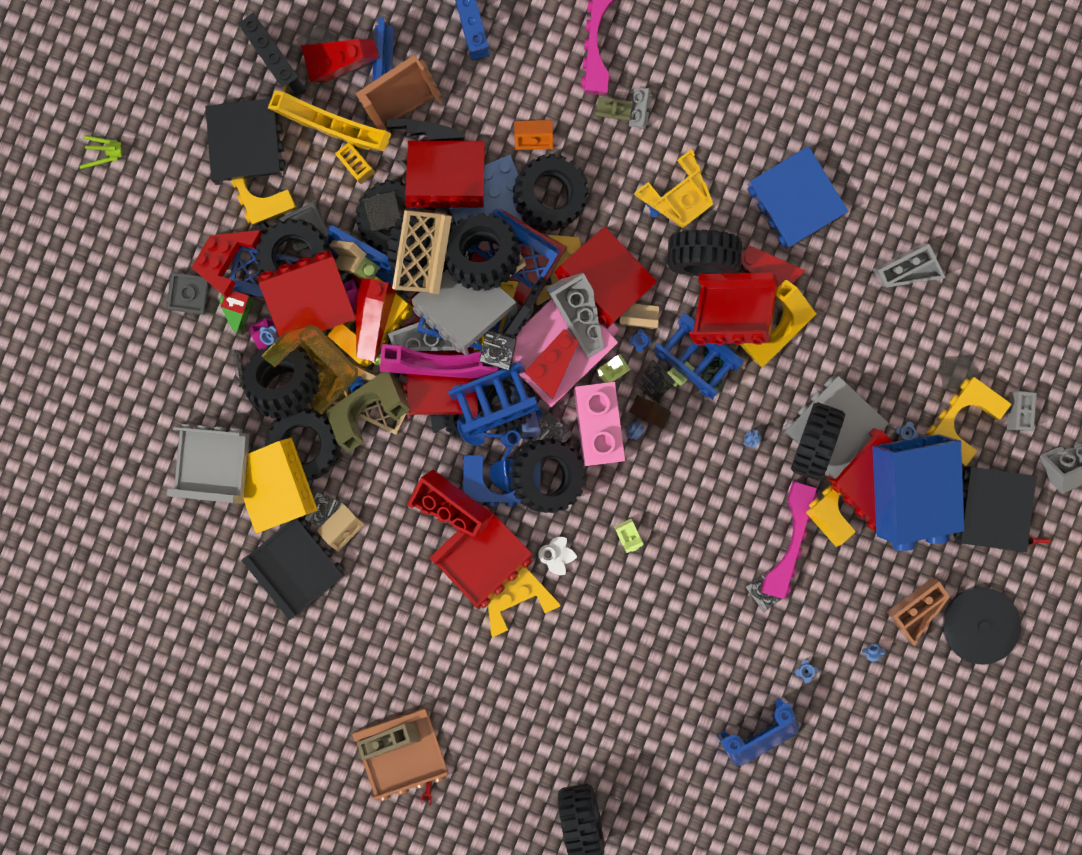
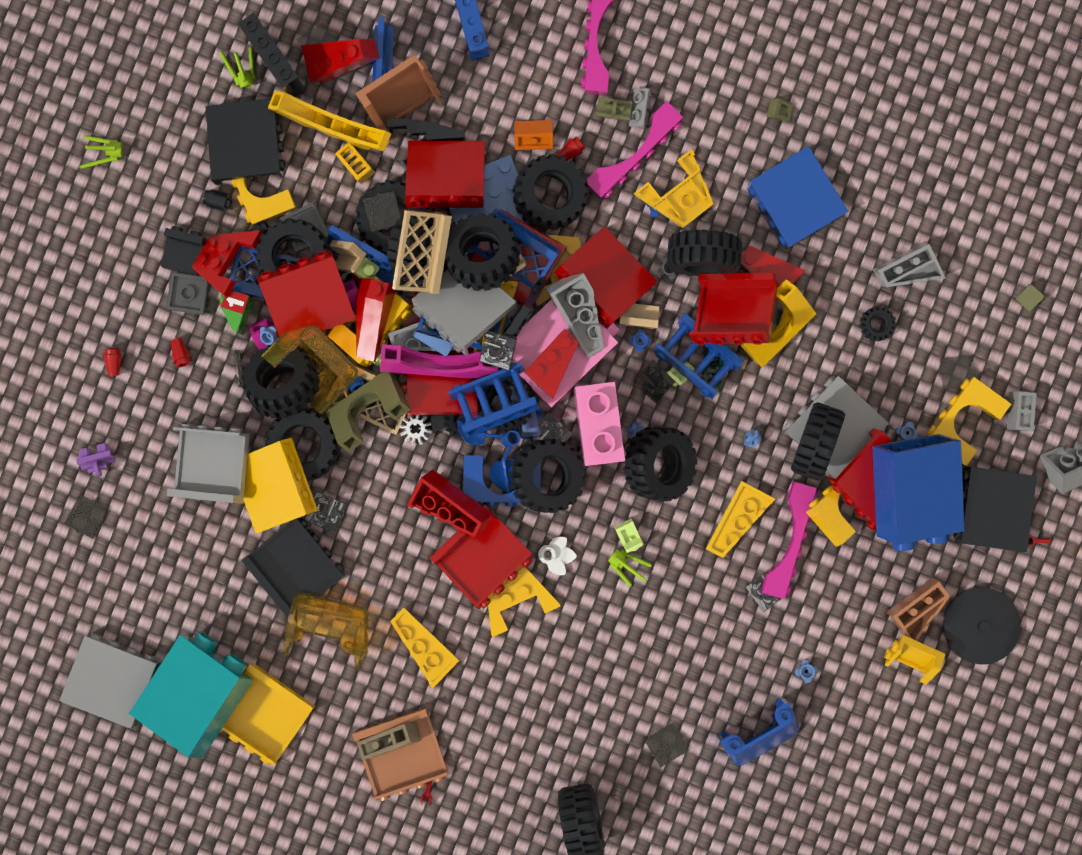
(86, 516): none -> clear smoke piece
(95, 462): none -> medium lavender hips
(108, 679): none -> light grey panel
(112, 361): none -> red cone
(180, 354): none -> red cone
(181, 249): none -> black bracket
(192, 694): none -> teal brick
(217, 200): none -> black brick
(244, 78): none -> lime plant
(267, 716): none -> yellow panel
(330, 620): none -> clear yellow windscreen
(340, 528): tan panel -> none
(416, 435): none -> white gear
(424, 647): none -> yellow wing
(436, 343): none -> medium blue slope
(572, 149): none -> red cone
(605, 178): none -> dark pink arch
(613, 369): yellowish green bracket -> none
(618, 560): none -> lime plant
(641, 459): none -> black tyre
(650, 411): dark brown slope -> none
(664, 270): none -> dark grey plate
(666, 745): none -> clear smoke piece
(738, 517): none -> yellow wing
(780, 110): none -> olive slope
(866, 323): none -> black tyre
(873, 652): medium blue plate -> none
(917, 656): none -> yellow panel
(1029, 297): none -> olive slope

